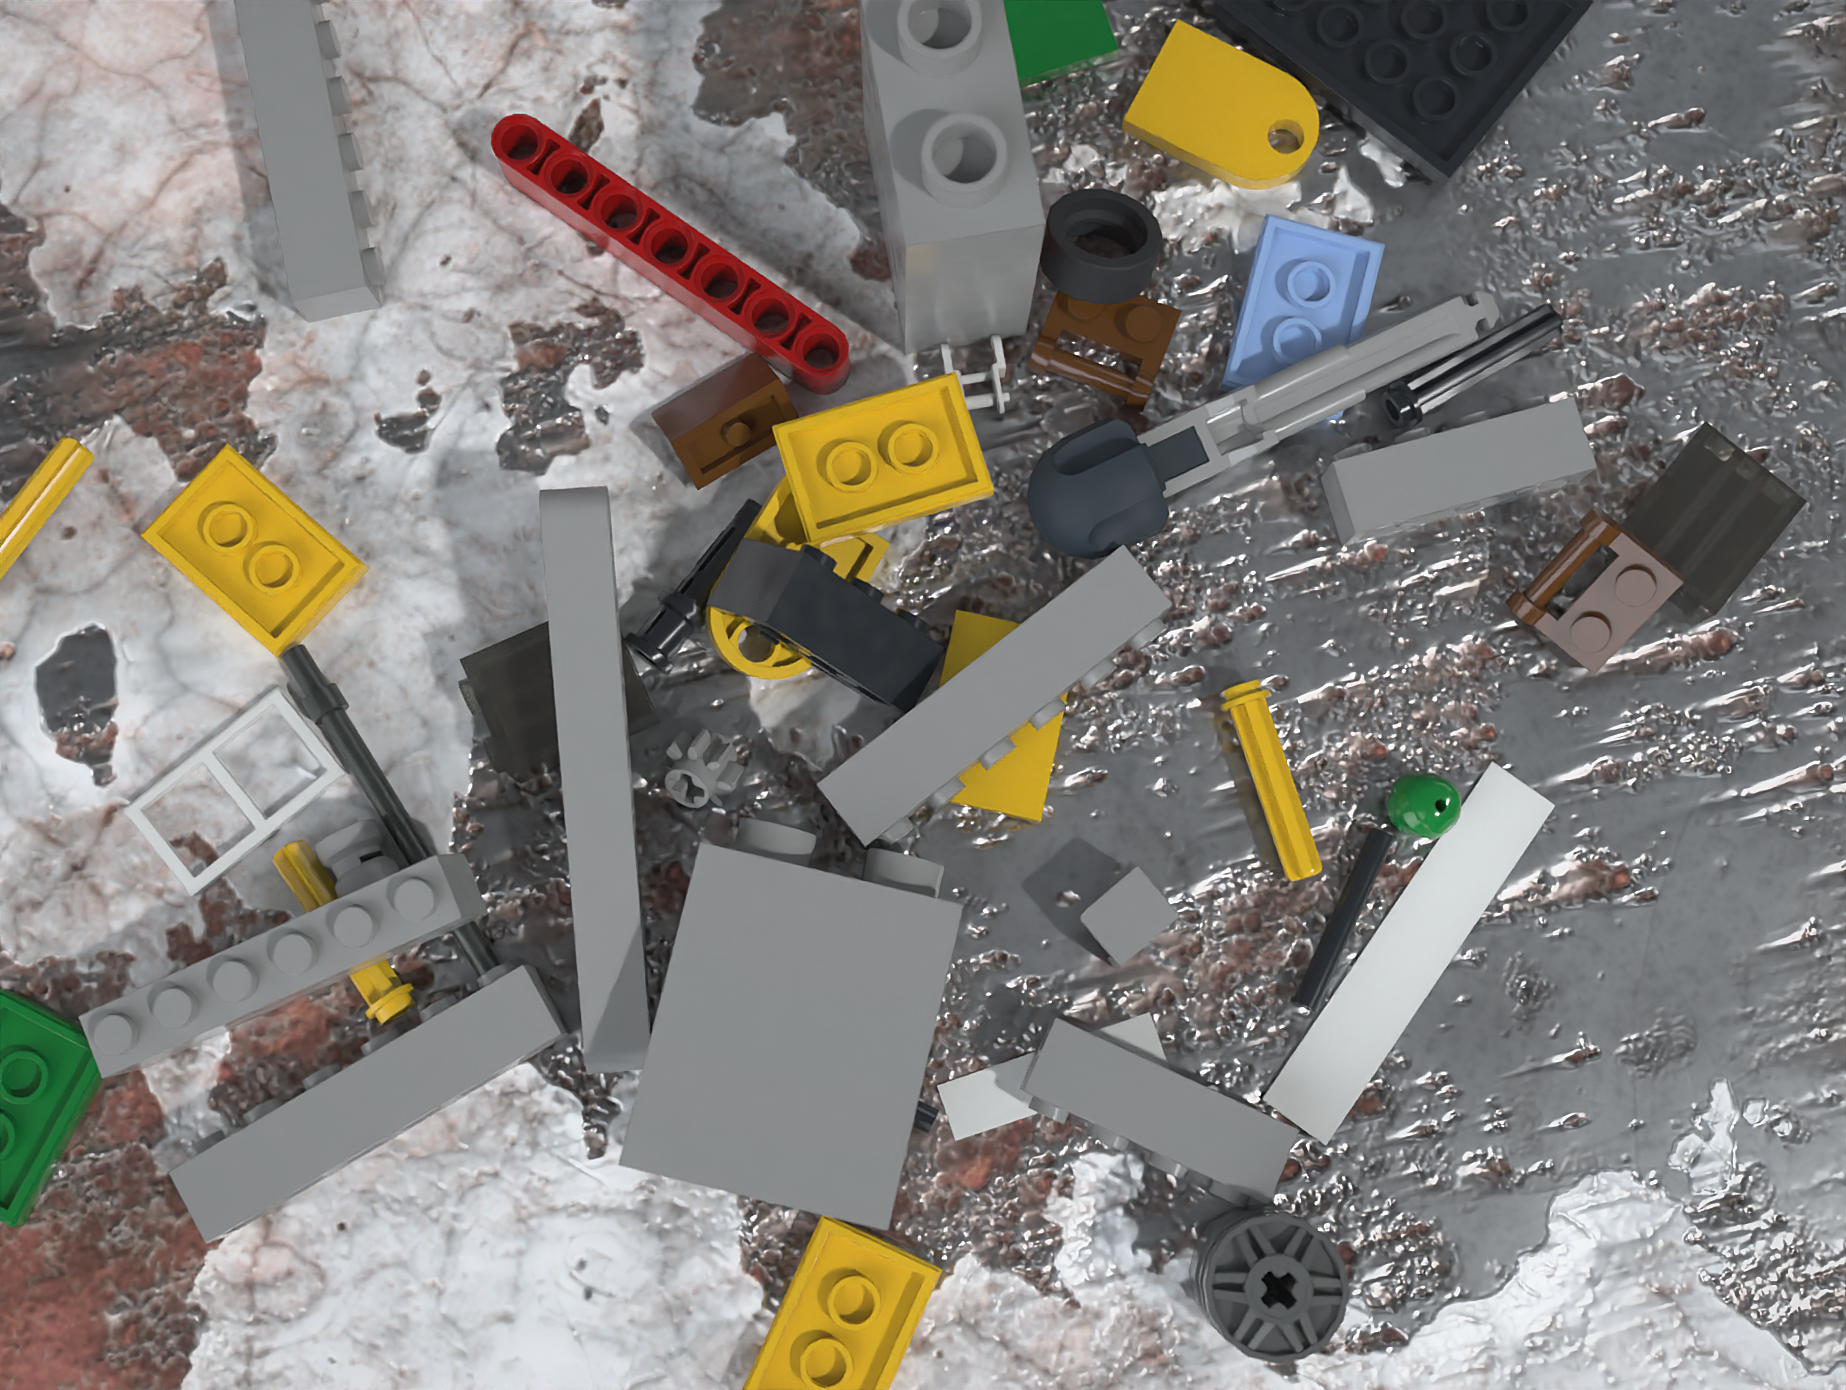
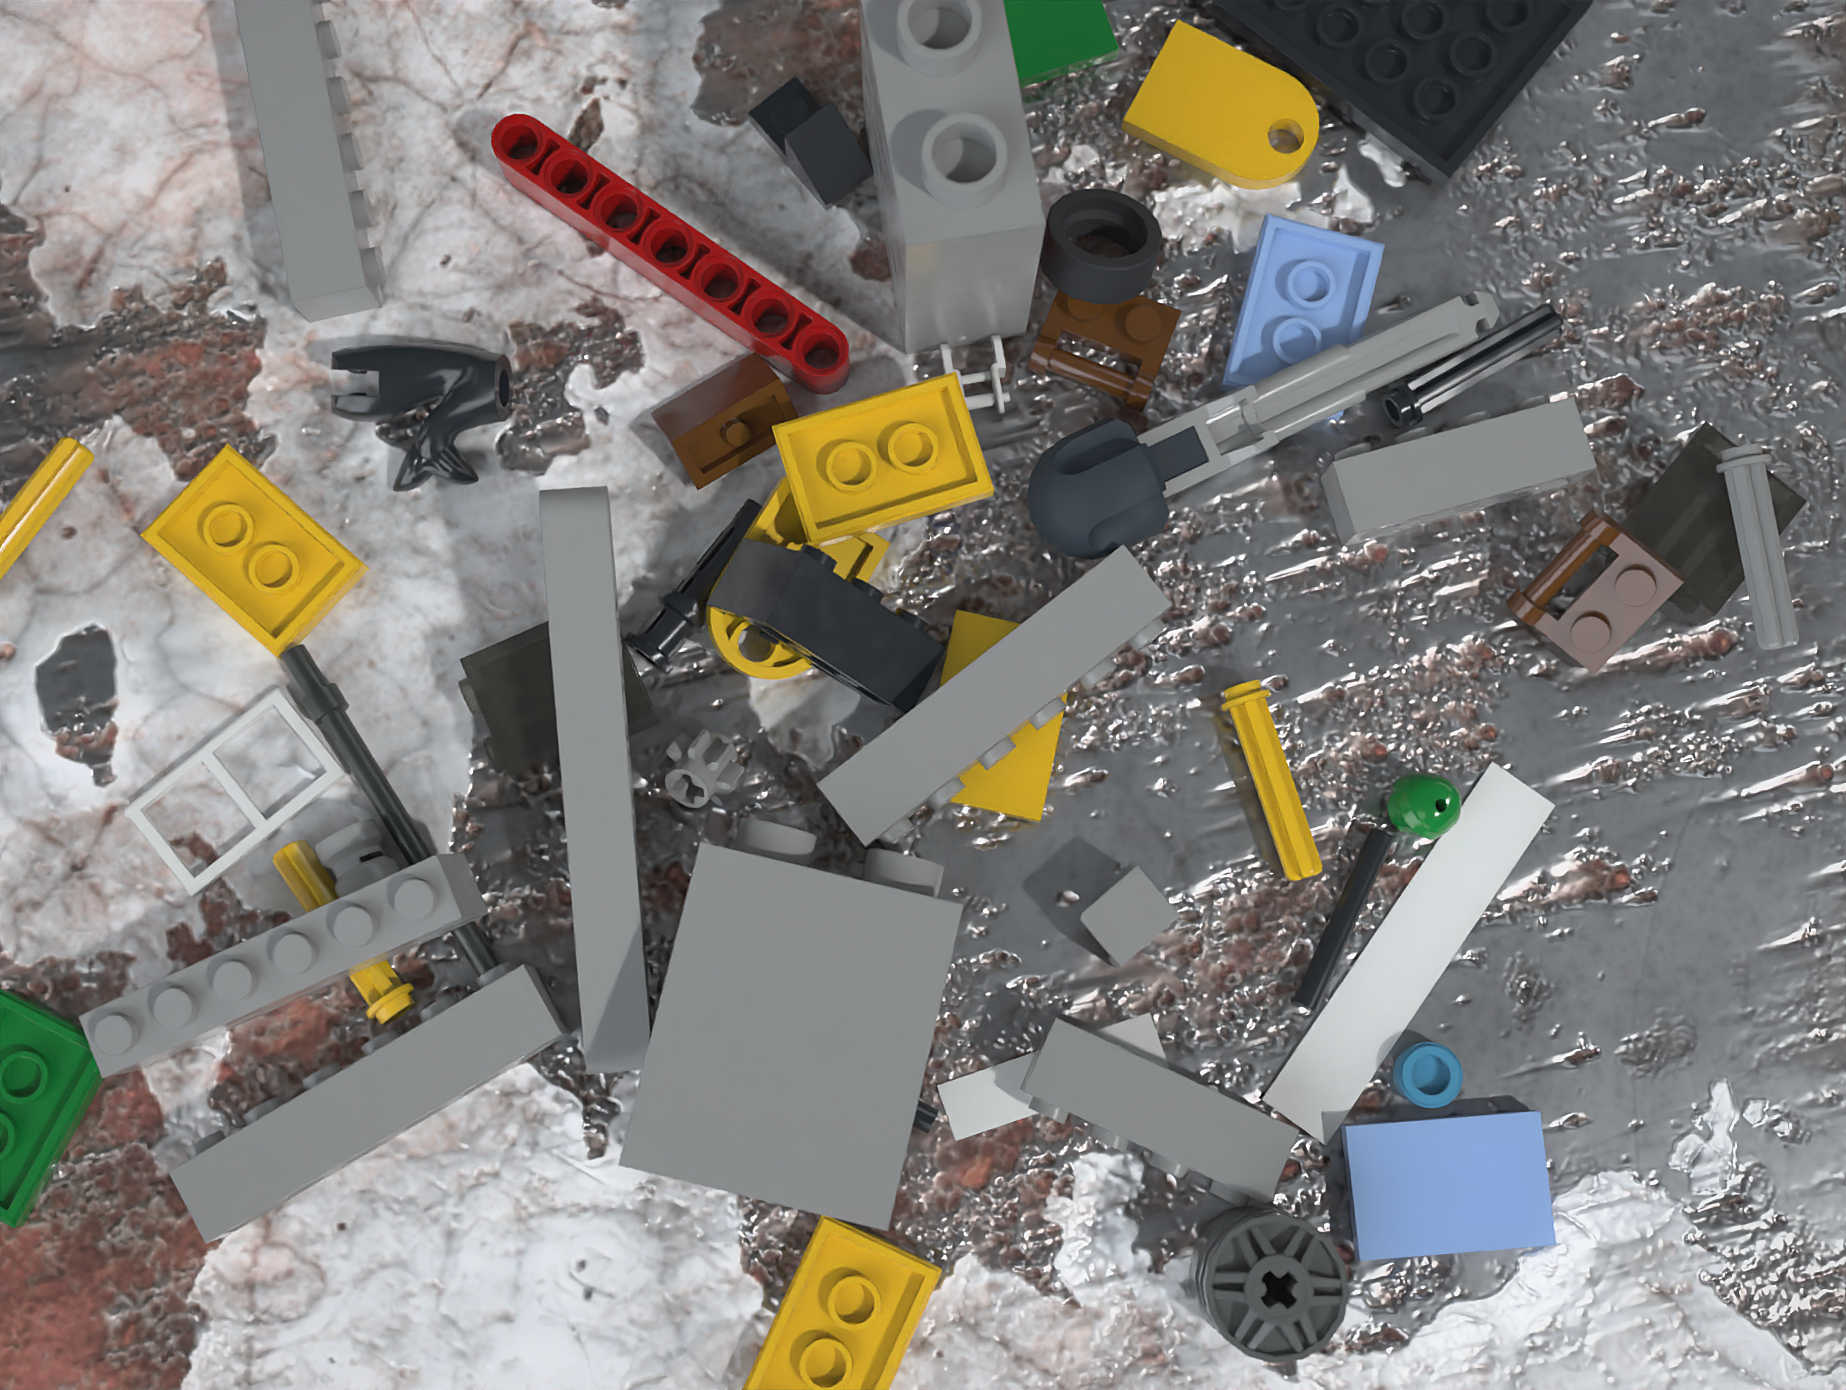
(474, 391): none -> black piece
(812, 142): none -> black slope
(1427, 1074): none -> dark azure tile
(1448, 1185): none -> light blue tile
(1759, 545): none -> light grey axle

